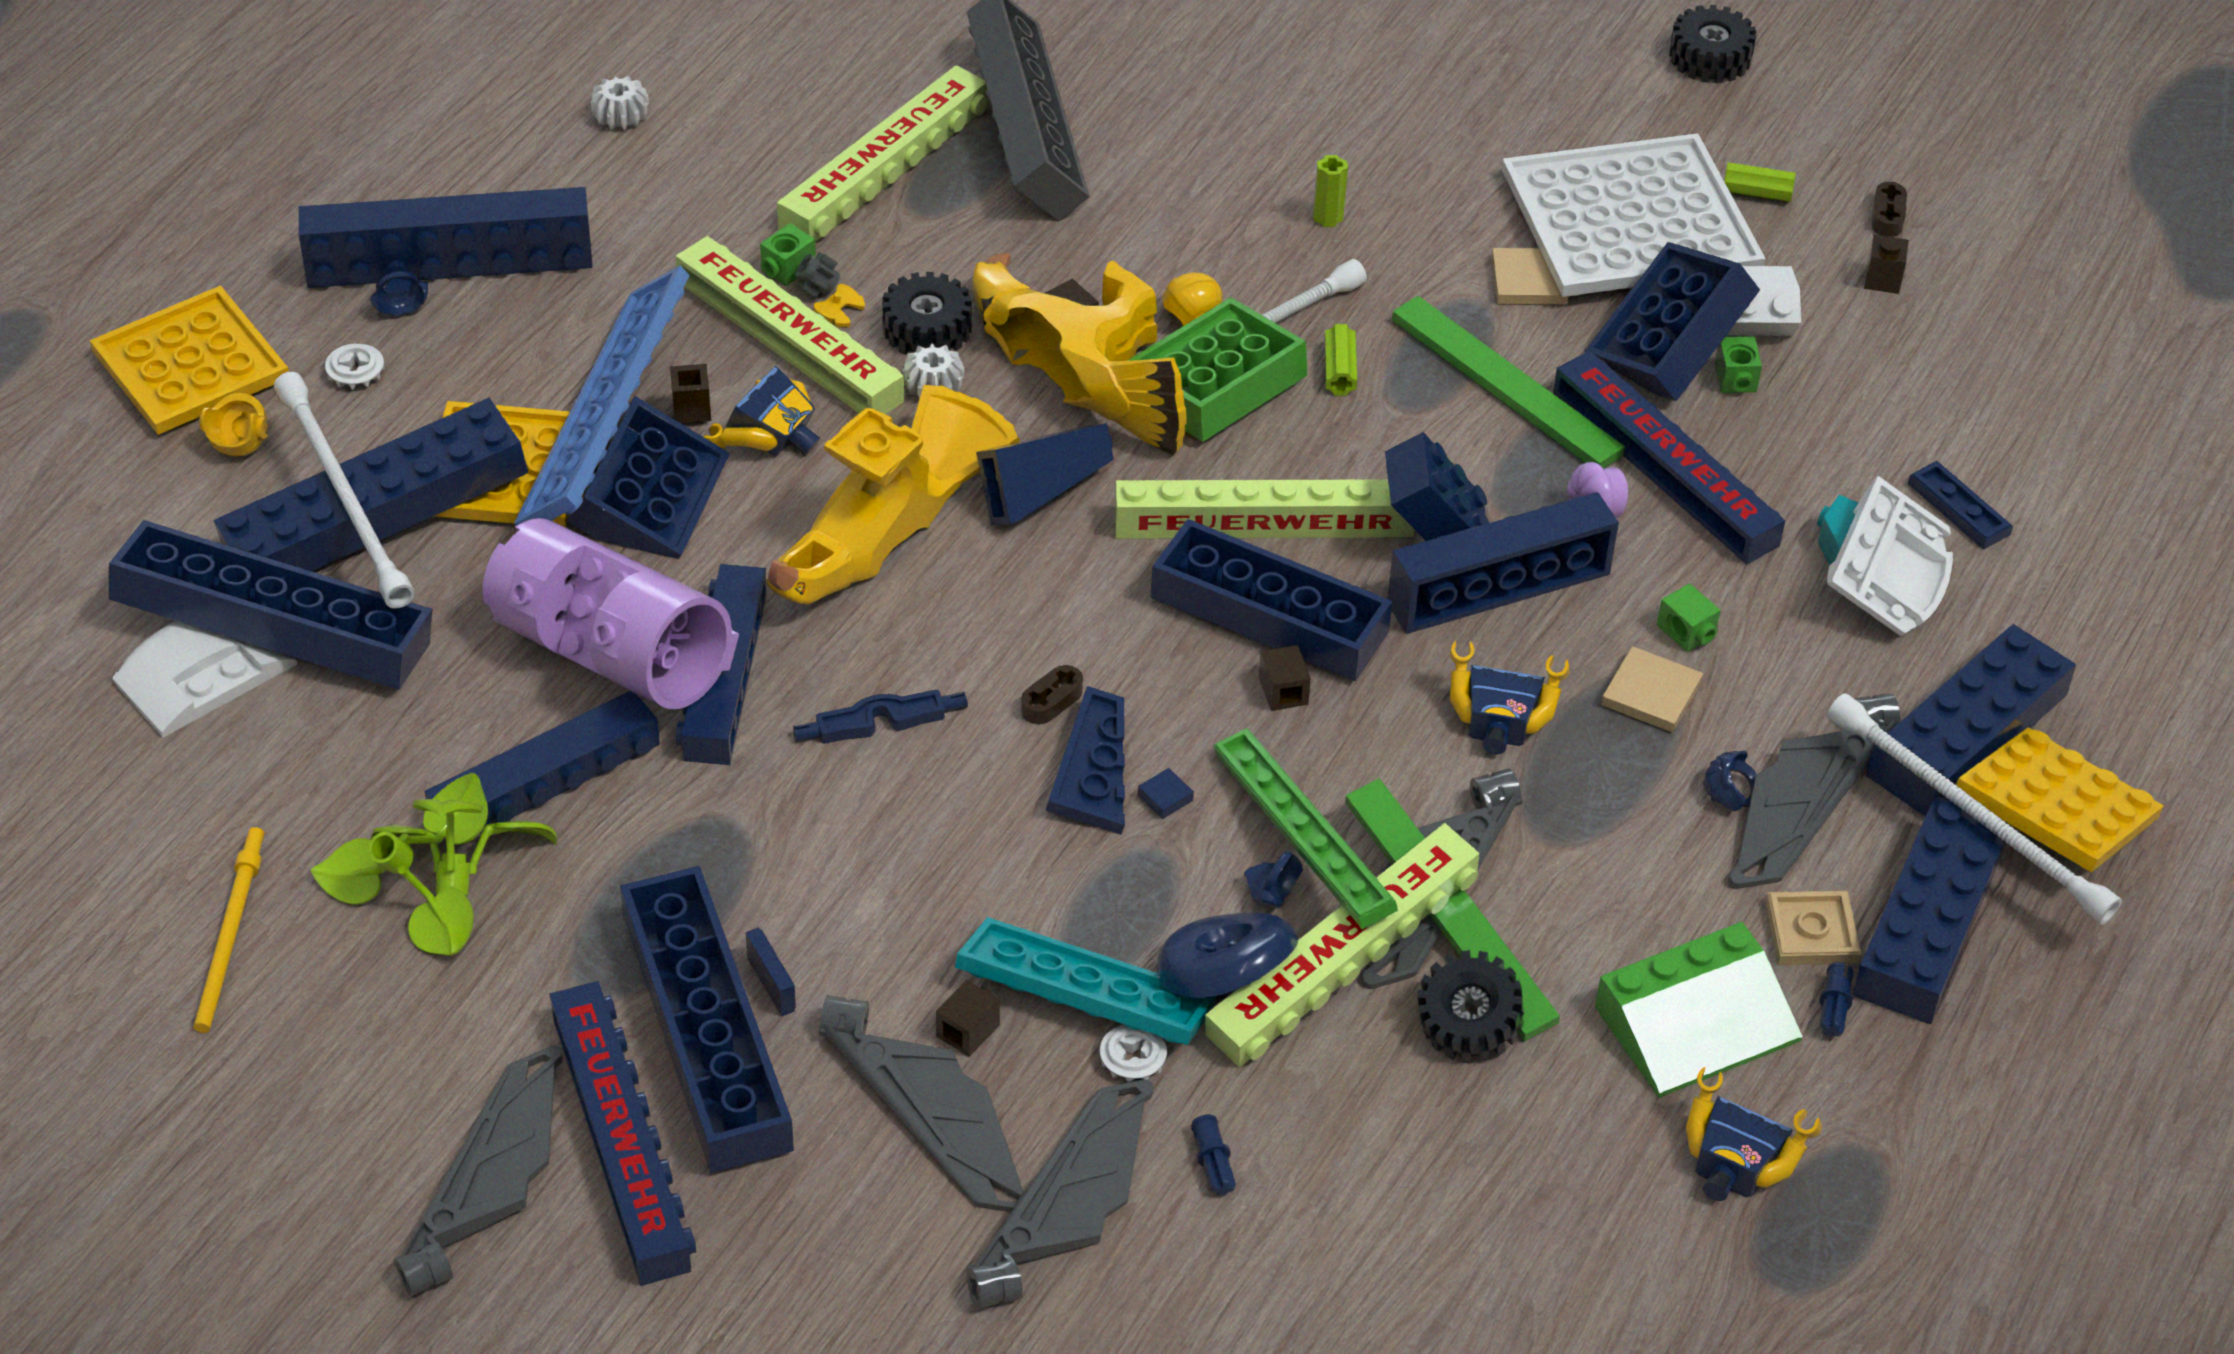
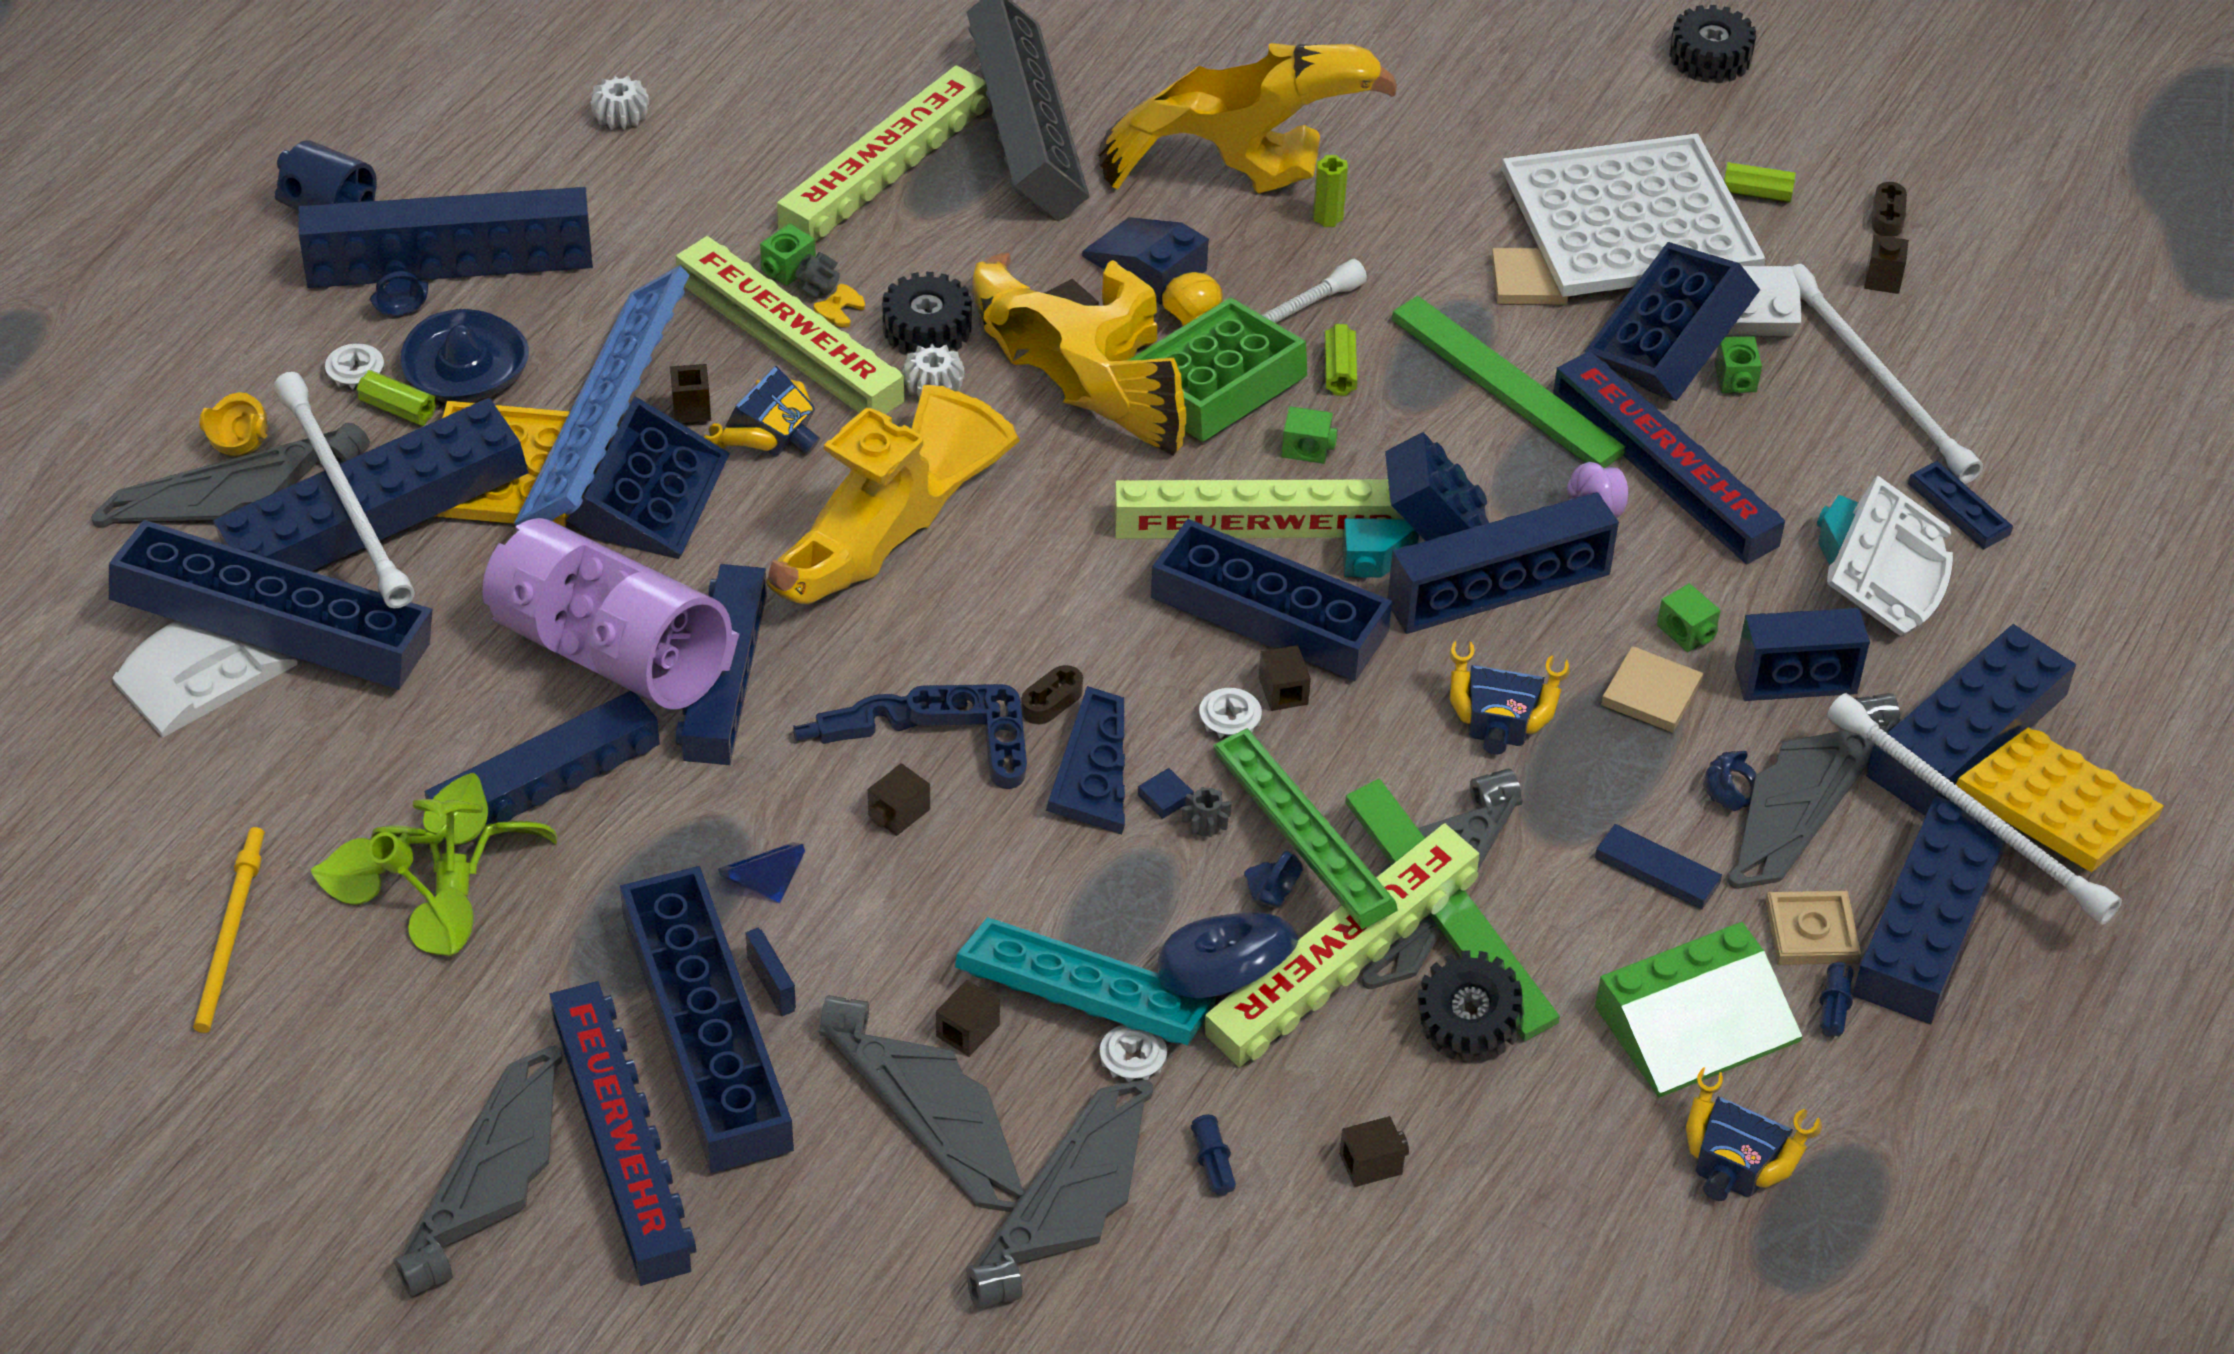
(188, 358): yellow plate -> none
(226, 485): none -> dark grey wing
(322, 176): none -> dark blue cylinder
(396, 397): none -> lime axle
(463, 355): none -> dark blue hat
(766, 872): none -> clear blue slope
(898, 799): none -> dark brown brick
(984, 712): none -> dark blue beam
(1036, 470): dark blue slope -> none
(1151, 251): none -> dark blue slope
(1206, 812): none -> dark grey gear
(1240, 703): none -> white gear
(1242, 107): none -> yellow animal
(1308, 435): none -> bright green brick
(1370, 544): none -> teal slope
(1373, 1151): none -> dark brown brick
(1658, 866): none -> dark blue tile
(1801, 654): none -> dark blue brick
(1960, 460): none -> white hose

